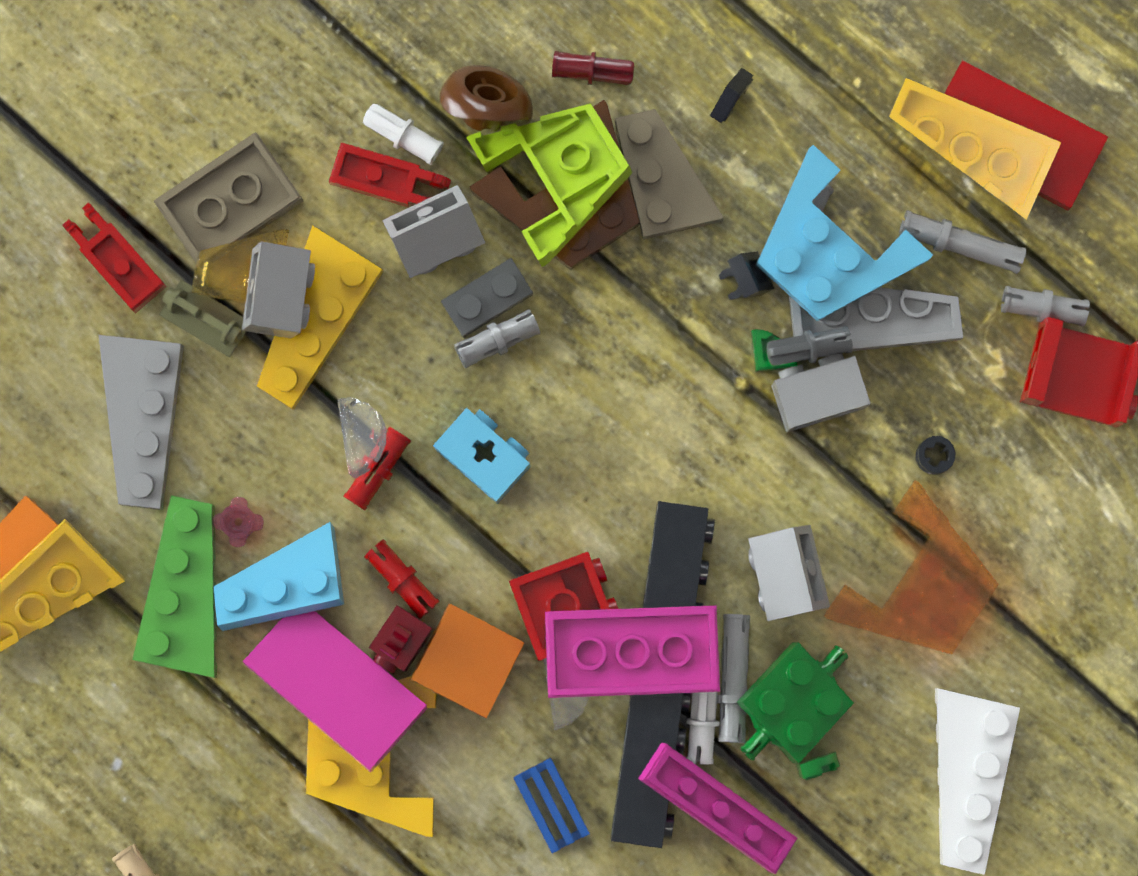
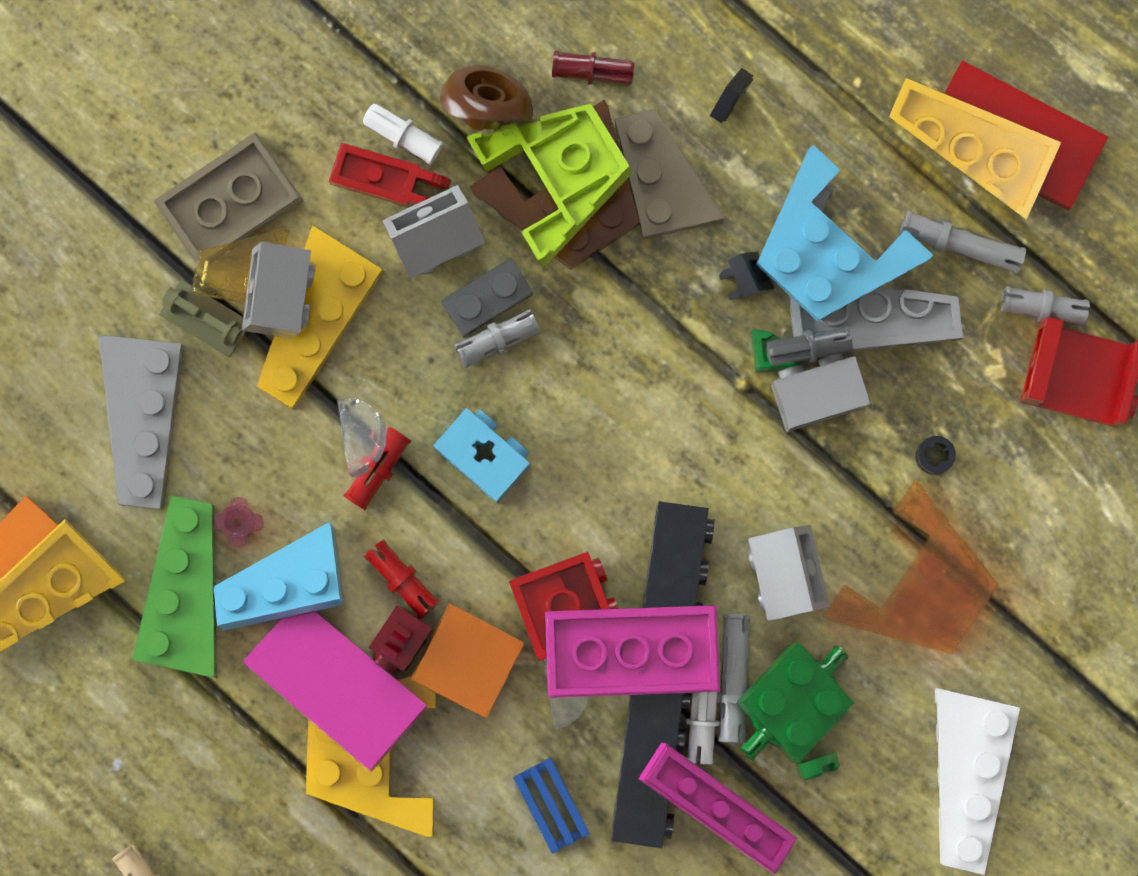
(117, 261): red hinge -> none

